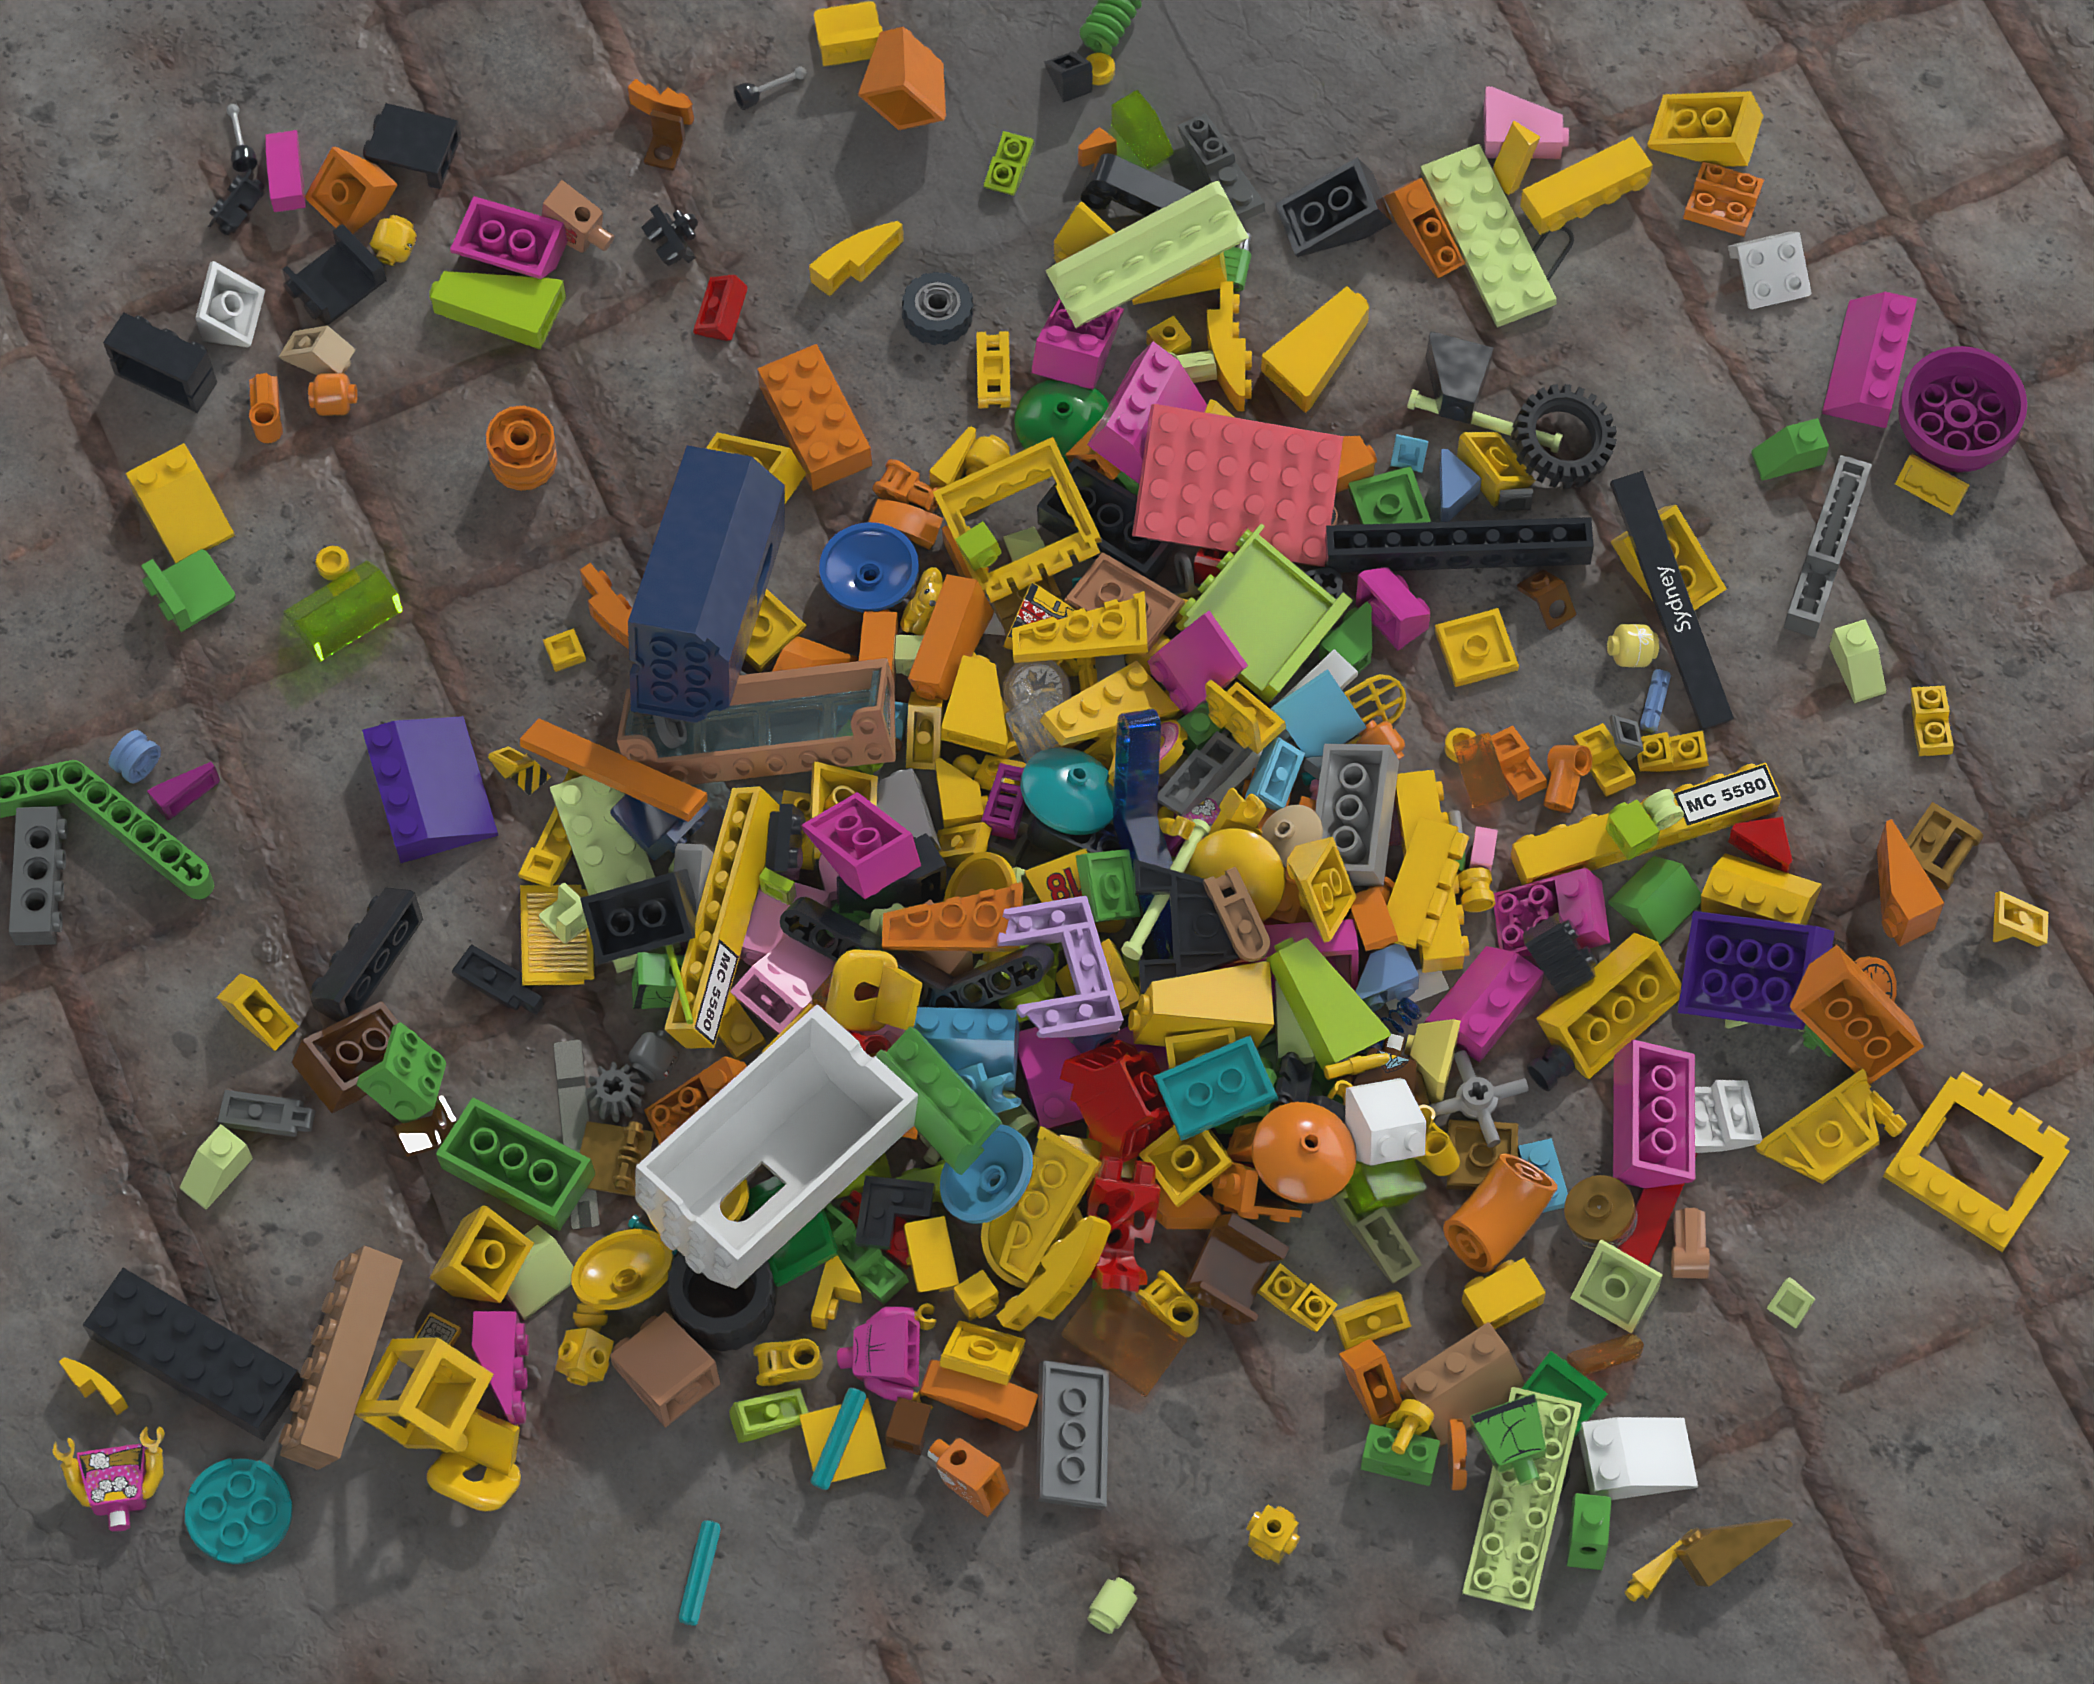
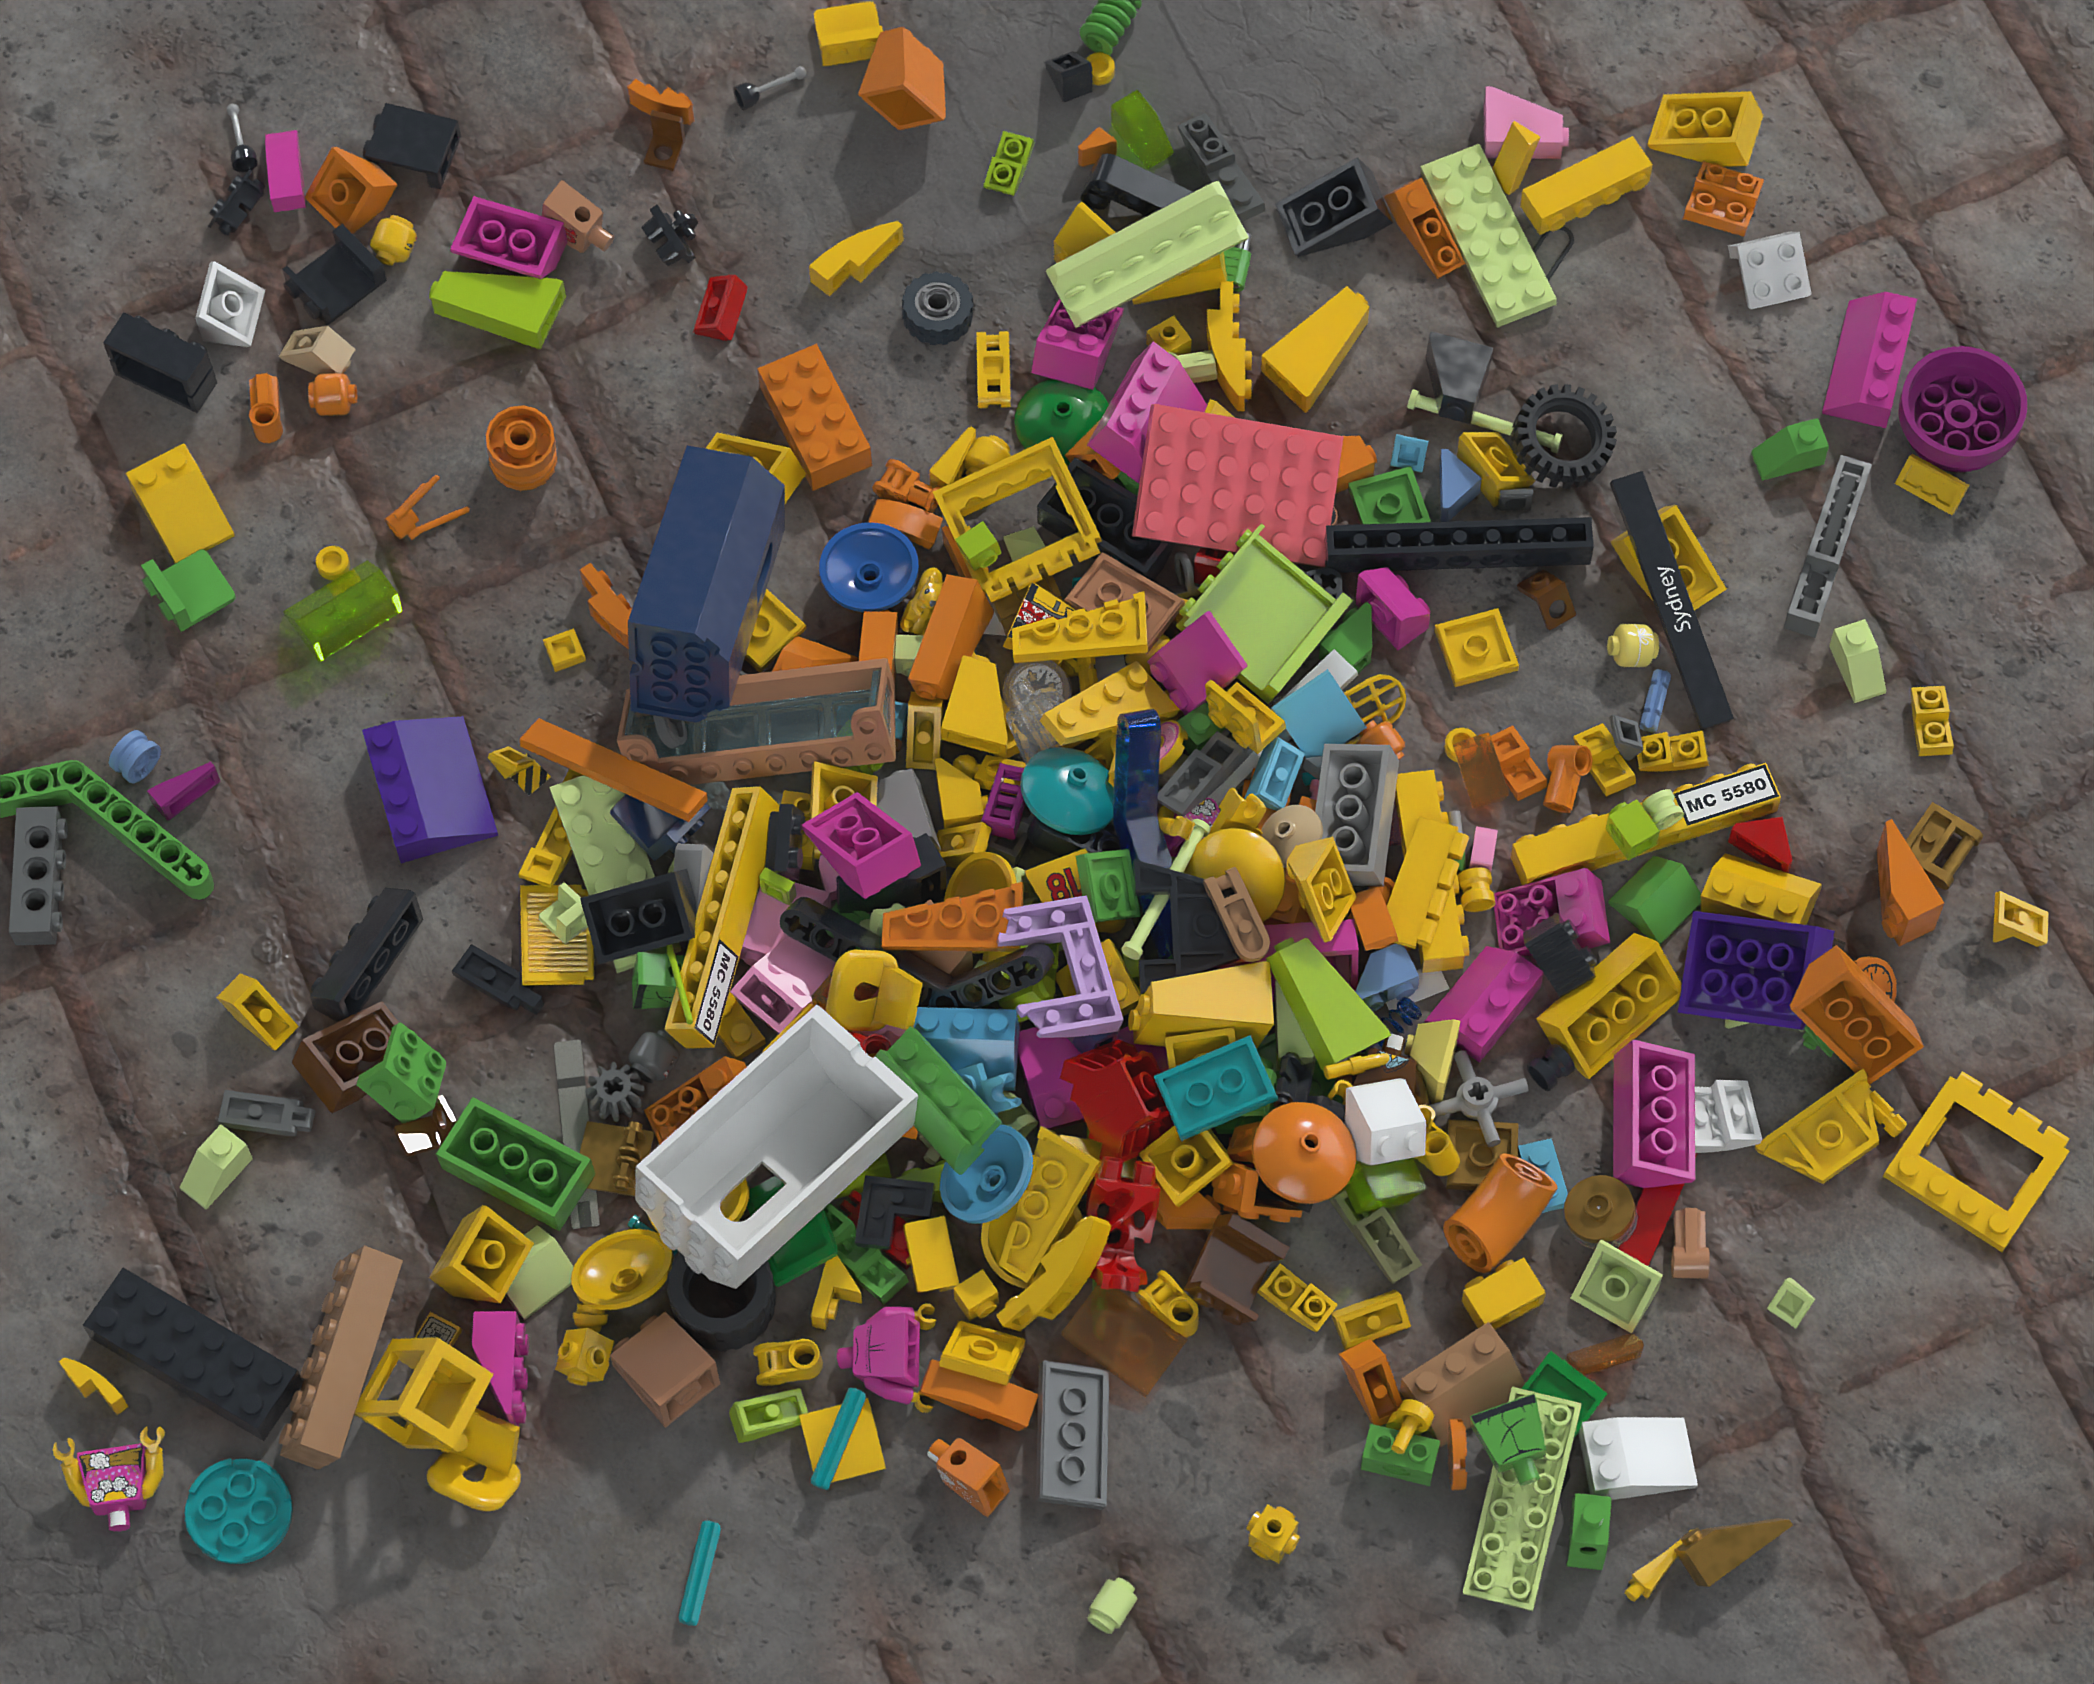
(403, 519): none -> orange plant
(908, 1426): reddish brown panel -> none

